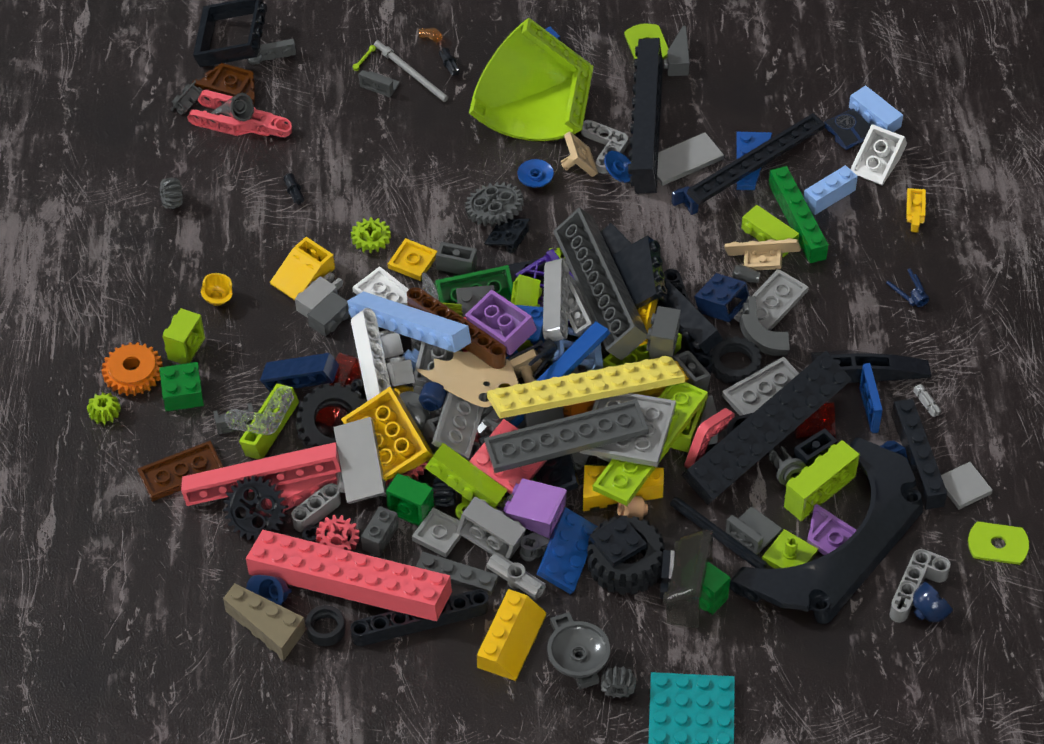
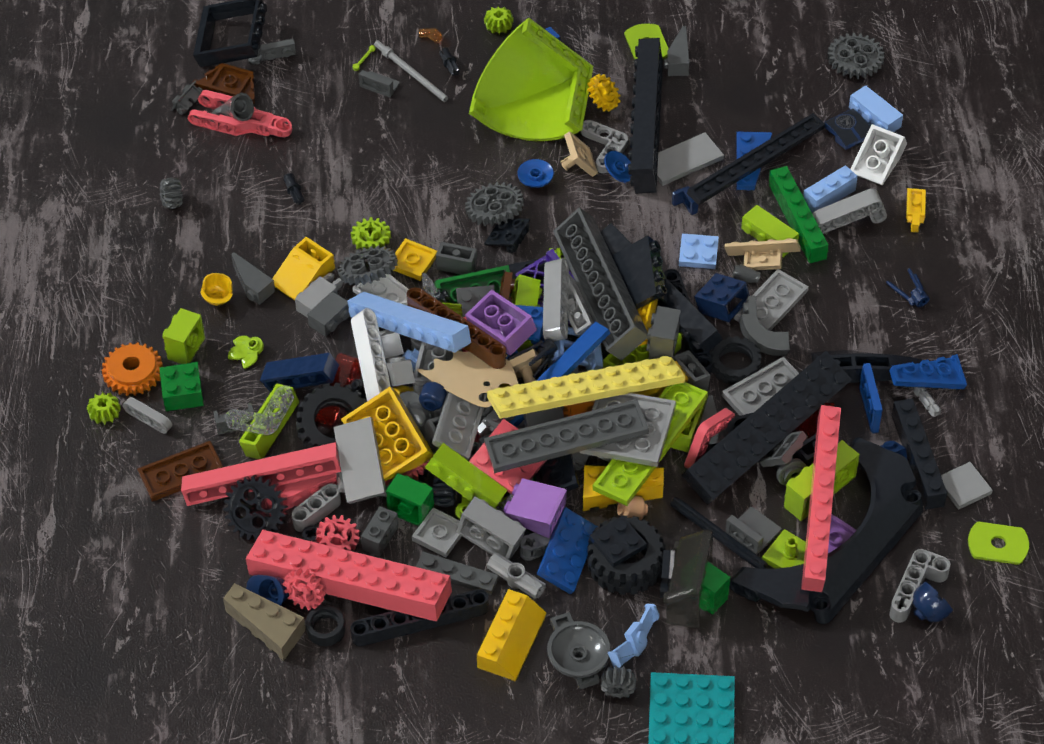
(147, 415): none -> light grey beam
(245, 350): none -> lime plate
(254, 282): none -> dark grey slope
(304, 588): none -> coral gear
(354, 267): none -> dark grey gear
(442, 296): none -> black plate
(498, 20): none -> lime gear
(507, 285): none -> reddish brown plate
(603, 92): none -> yellow gear
(636, 637): none -> light blue plate
(698, 251): none -> light blue plate
(785, 450): none -> dark grey wing
(821, 499): none -> coral brick
(850, 210): none -> light grey beam
(855, 55): none -> dark grey gear
(930, 374): none -> blue wing

